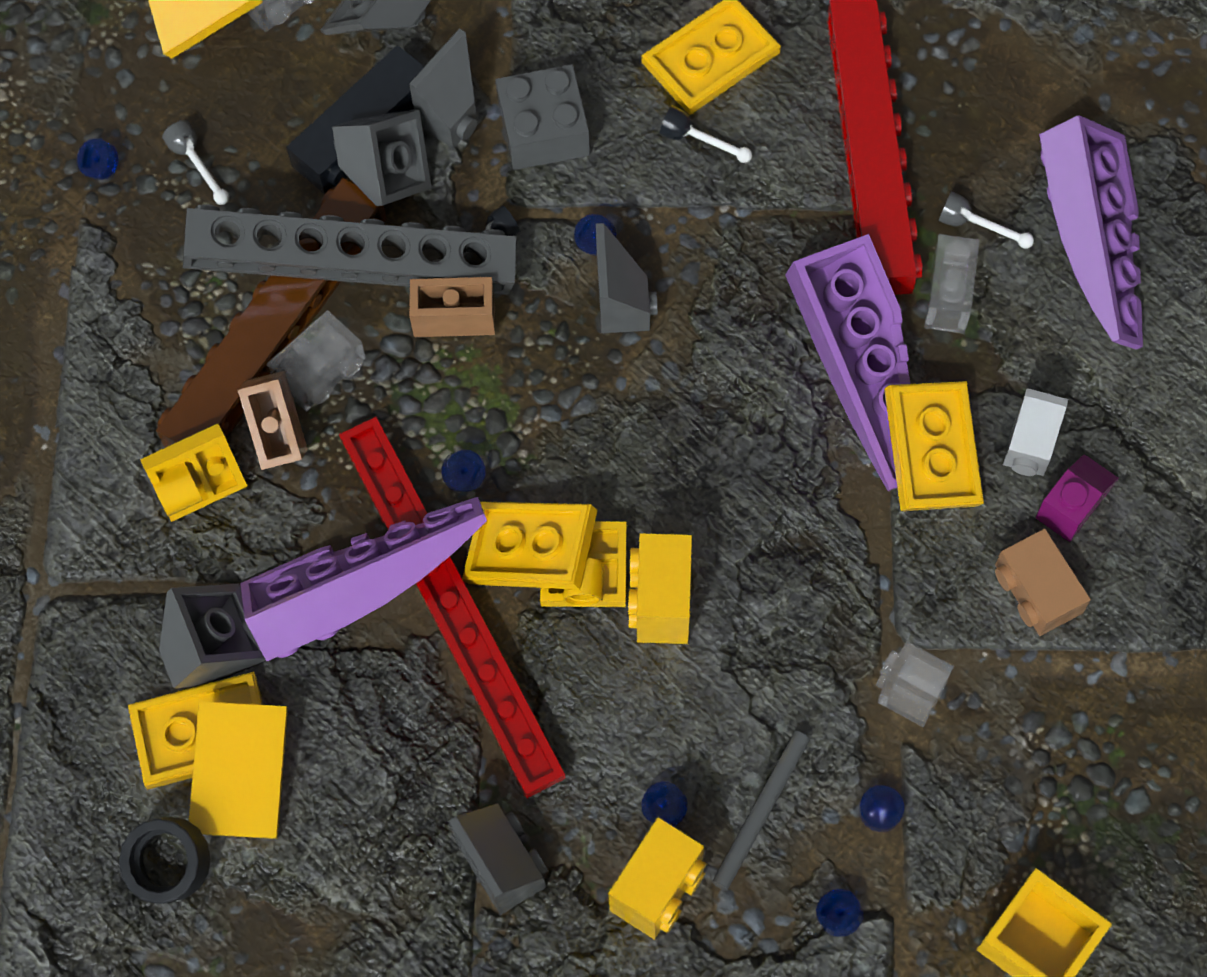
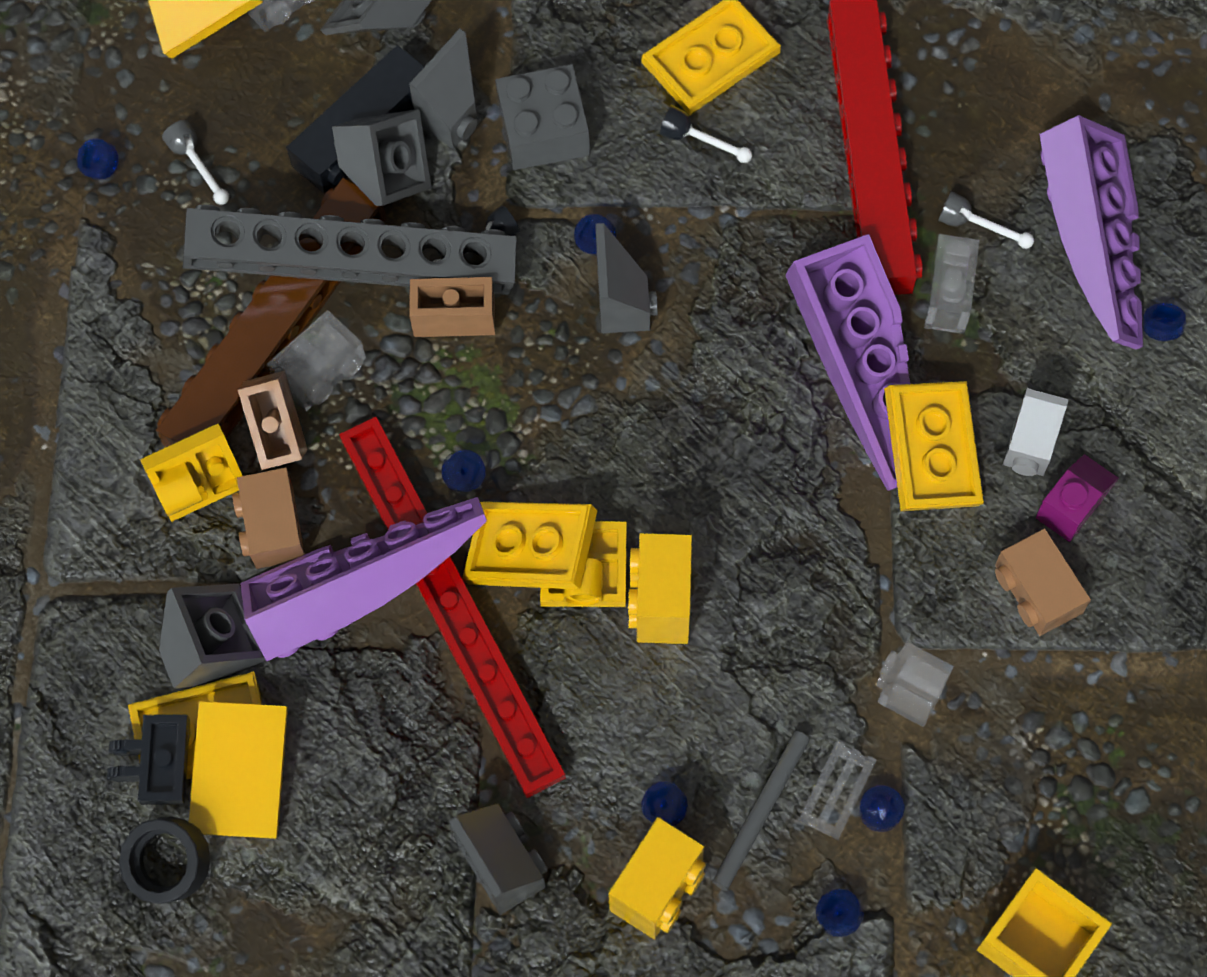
(162, 760): none -> black hinge
(270, 518): none -> medium nougat brick
(853, 757): none -> clear tile
(1164, 322): none -> clear blue tile

